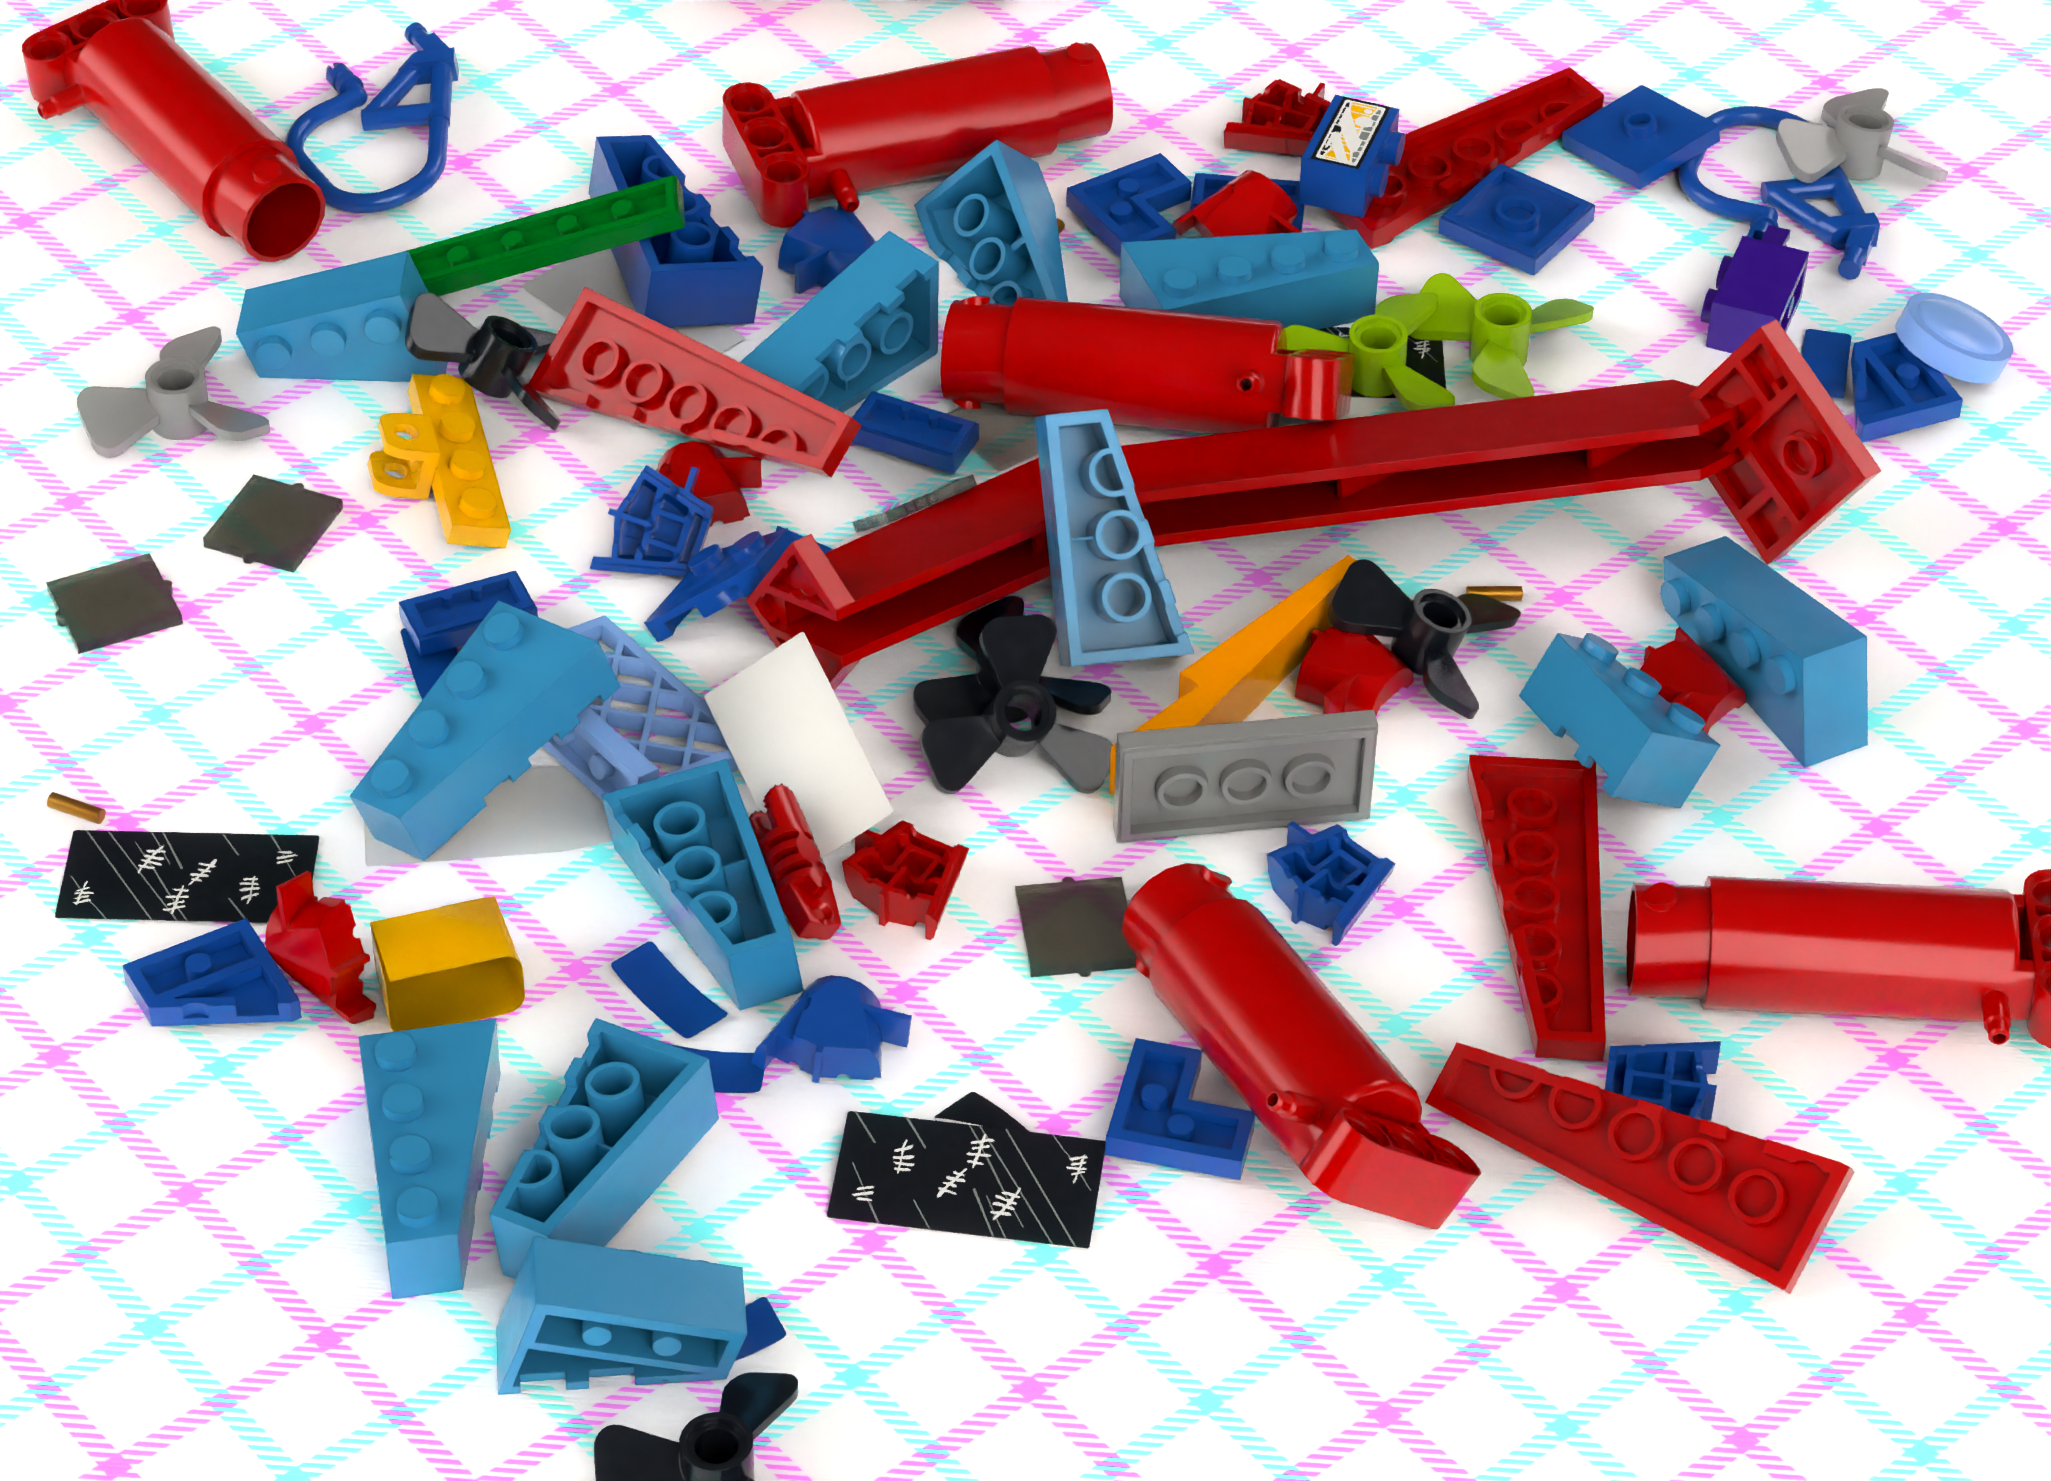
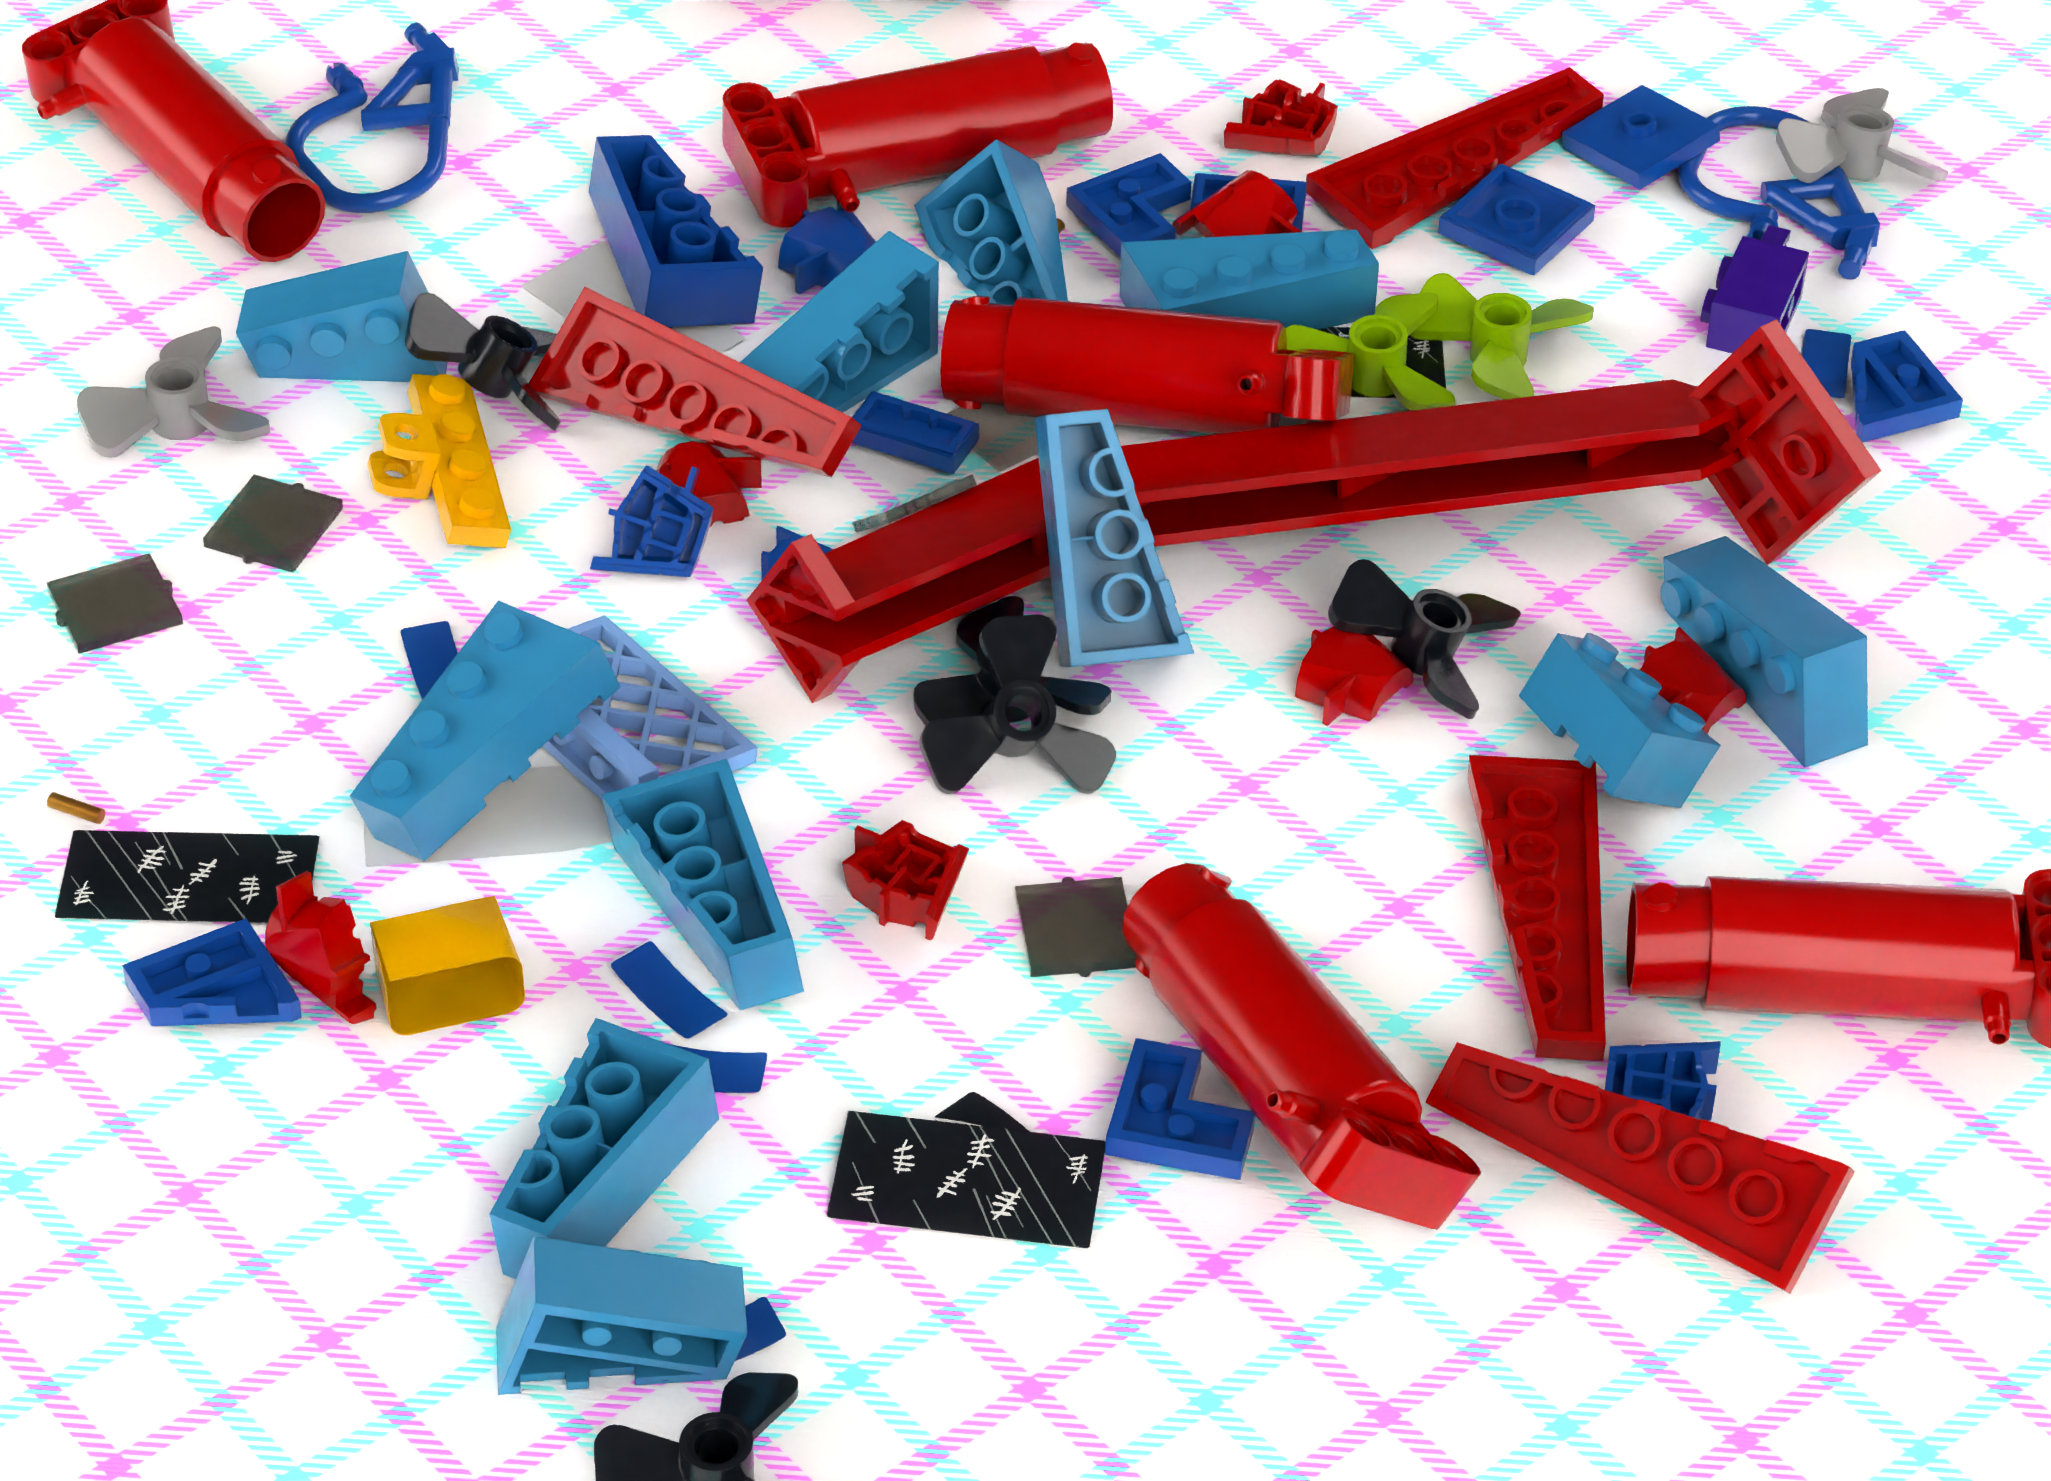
(429, 1134): dark azure wedge -> none
(453, 614): blue plate -> none
(551, 236): green tile -> none
(719, 579): blue wing -> none
(794, 732): white sticker -> none
(796, 865): red hinge -> none
(834, 1031): blue piece -> none
(1244, 775): light grey tile -> none
(1251, 663): light orange slope -> none
(1326, 878): blue piece -> none
(1350, 156): blue brick -> none
(1499, 593): pearl gold piece -> none
(1954, 338): light blue piece -> none

